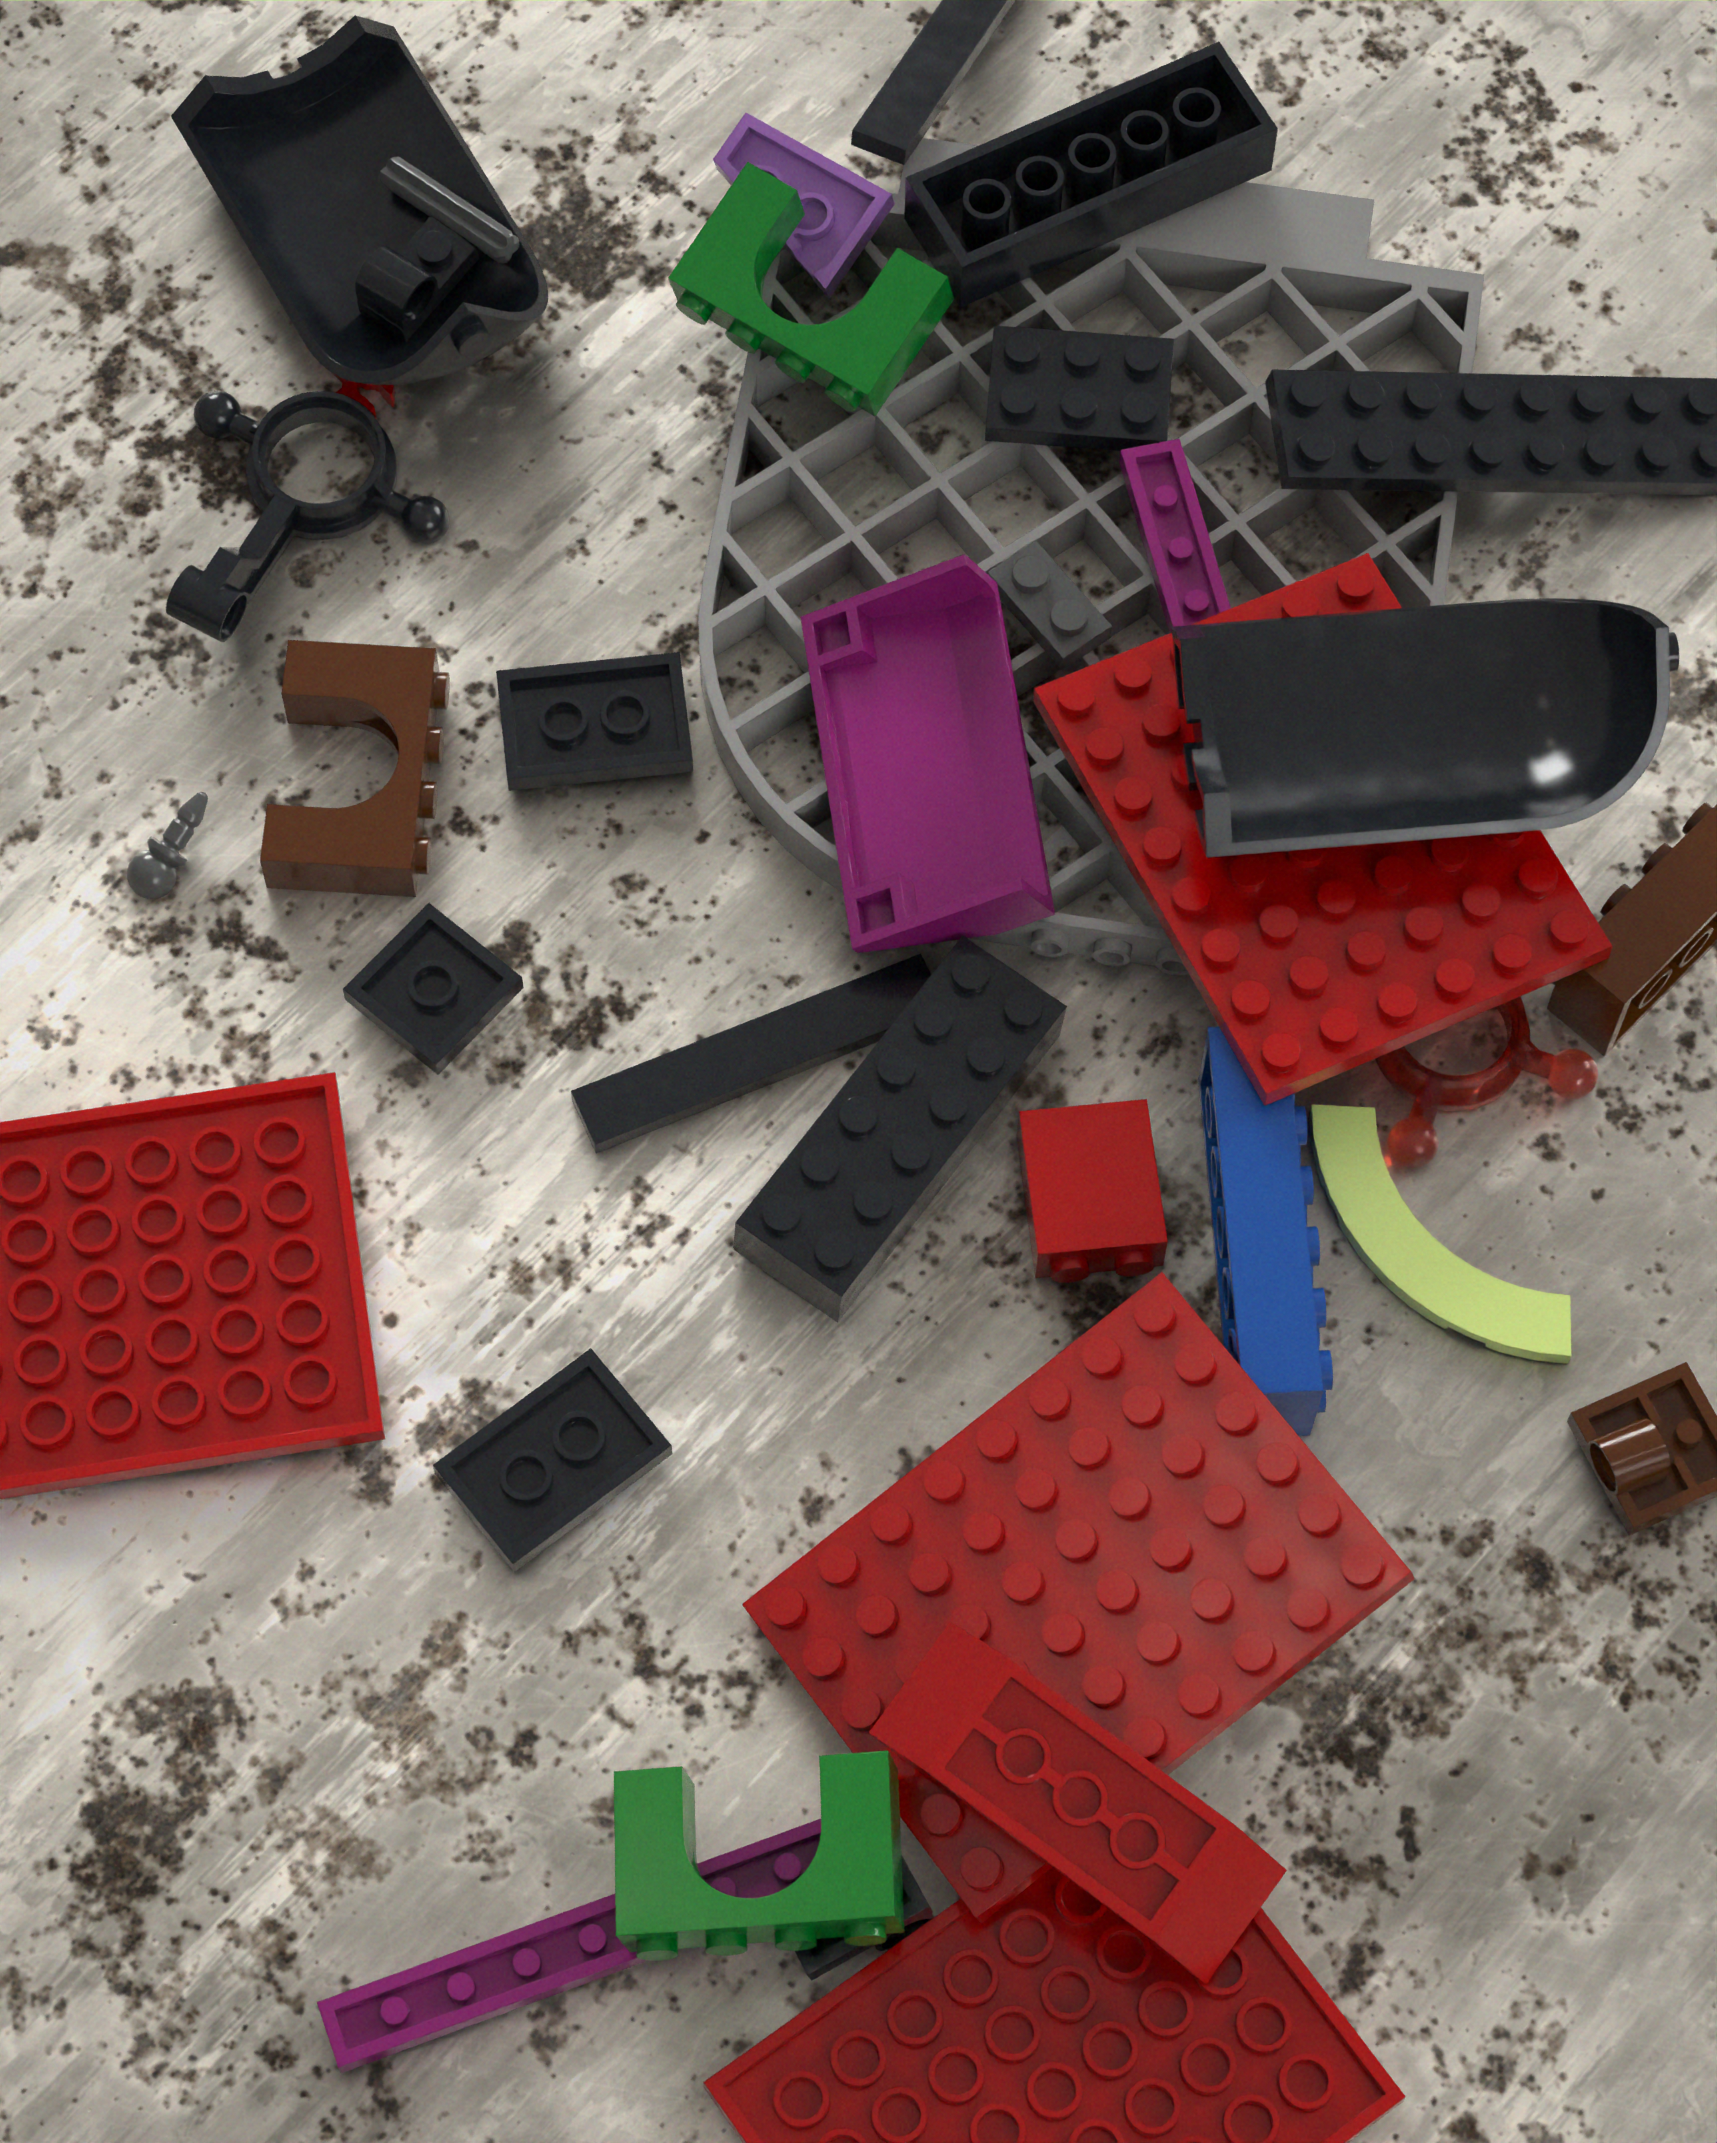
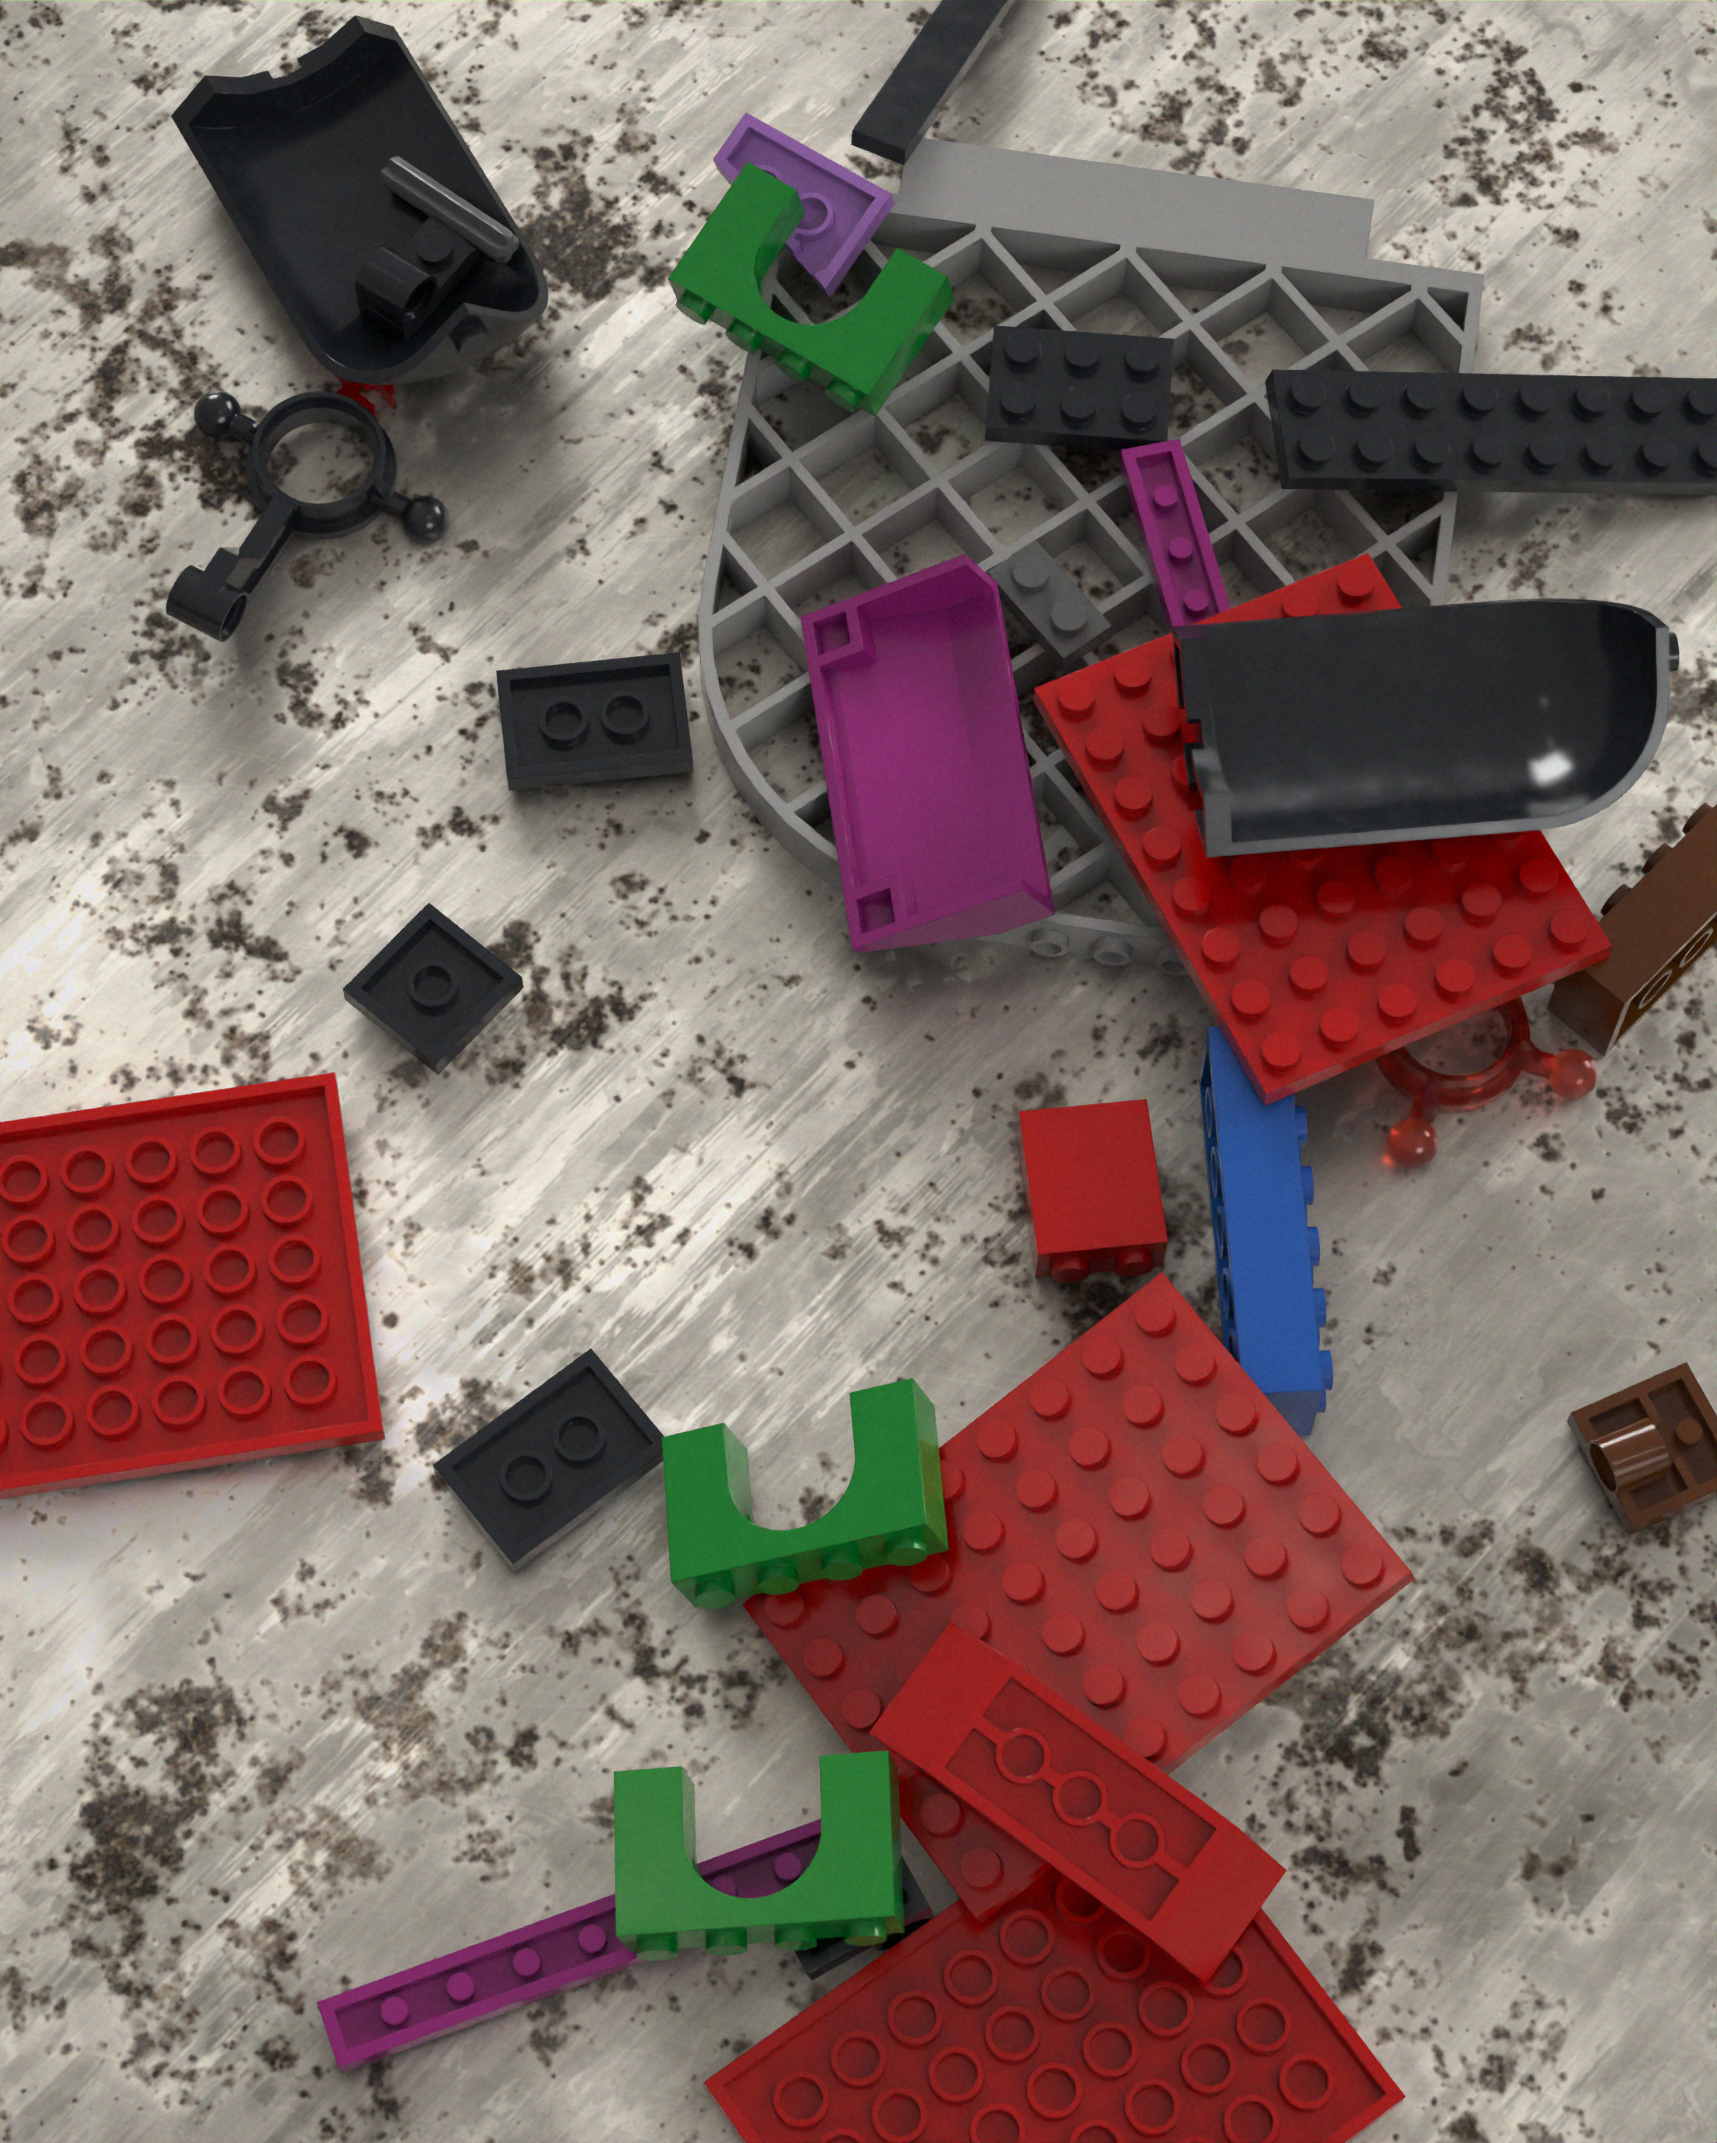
(154, 871): dark grey bar -> none
(380, 841): reddish brown arch -> none
(747, 1056): black tile -> none
(885, 1516): none -> green arch
(899, 1128): black brick -> none
(1089, 173): black brick -> none
(1413, 1261): yellowish green tile -> none

